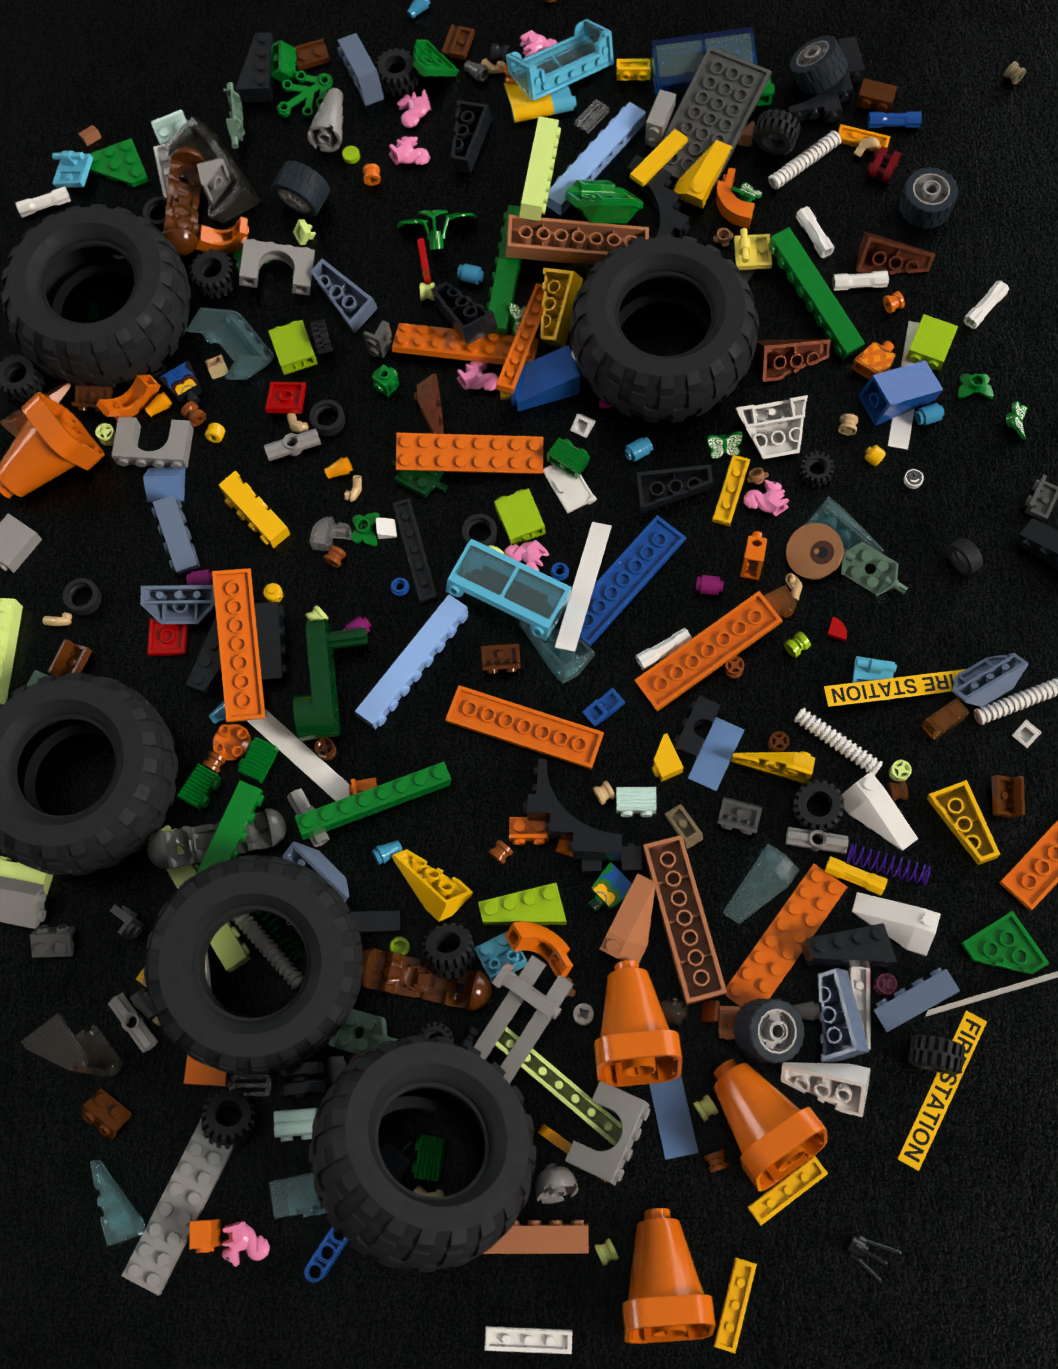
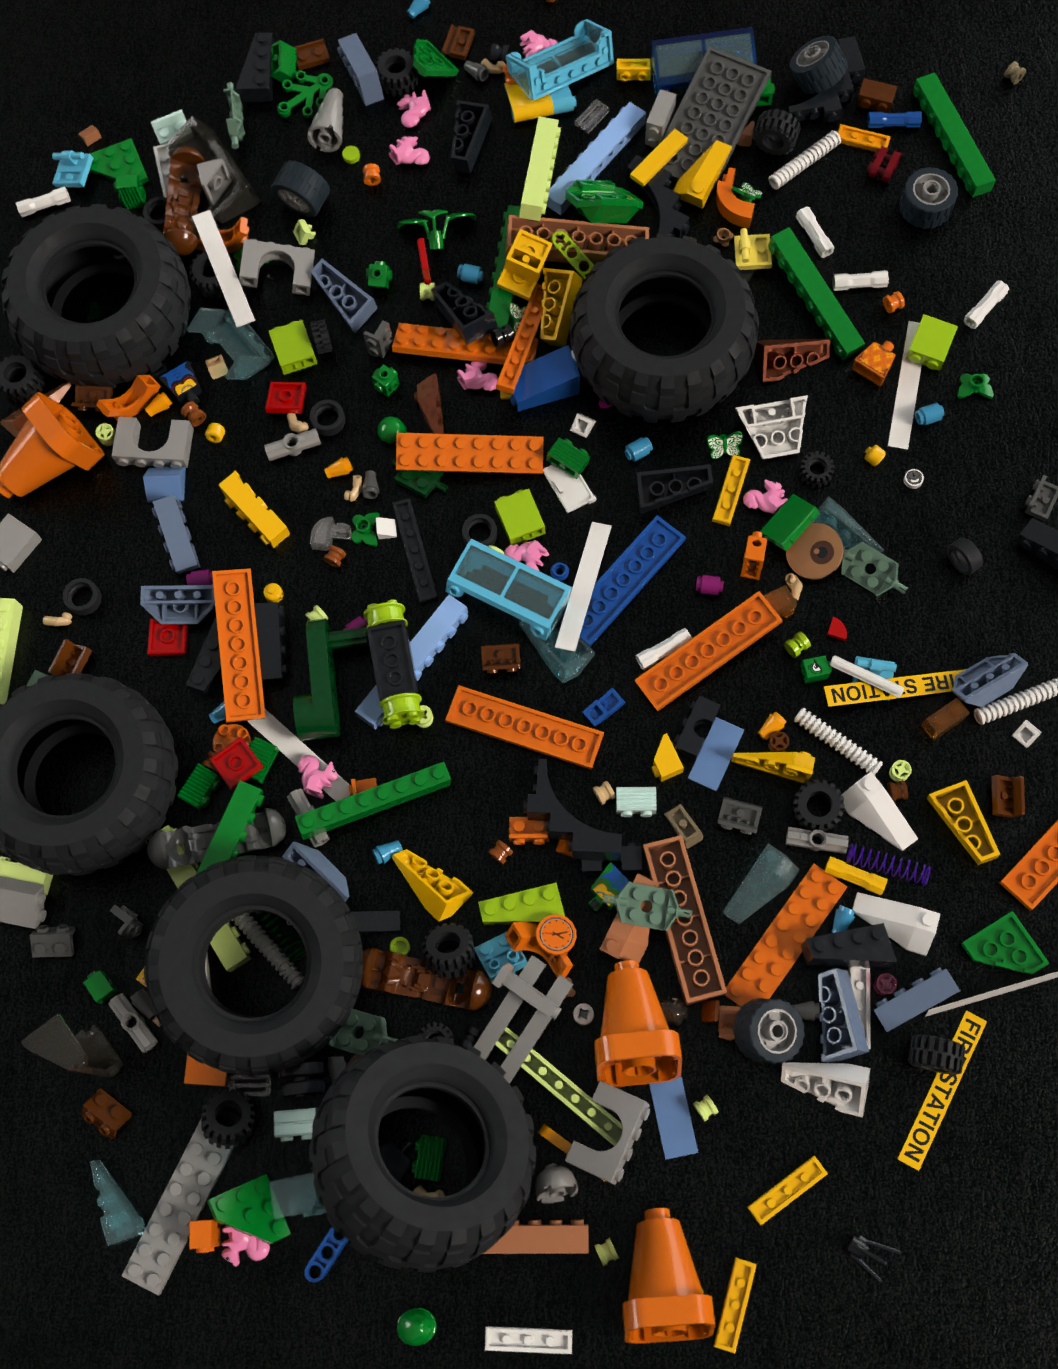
(100, 986): none -> green brick
(130, 191): none -> green brick
(223, 268): none -> white sticker
(236, 763): none -> red tile
(250, 1211): none -> green plate
(314, 779): none -> bright pink animal
(323, 745): reddish brown wheel -> none
(370, 486): none -> dark grey cone
(378, 281): none -> green brick
(389, 428): none -> green hair
(393, 664): none -> brick
(397, 582): blue plate -> none
(416, 1326): none -> green hat
(427, 720): none -> yellowish green wheel
(502, 335): none -> black wheel
(524, 264): none -> yellow bracket
(556, 935): none -> orange tile
(580, 256): none -> lime beam
(663, 906): none -> sand green plate
(716, 1161): dark orange wheel -> none
(734, 663): dark orange wheel -> none
(757, 476): medium nougat plate -> none
(766, 1125): orange cone -> none
(774, 723): none -> light orange cone
(790, 522): none -> green piece
(815, 669): none -> green brick
(842, 919): none -> dark azure cone
(848, 424): tan wheel -> none
(866, 143): tan arm -> none
(867, 676): none -> white axle
(882, 254): copper wedge -> none
(899, 391): slope -> none
(953, 135): none -> green brick
(1014, 419): green animal -> none

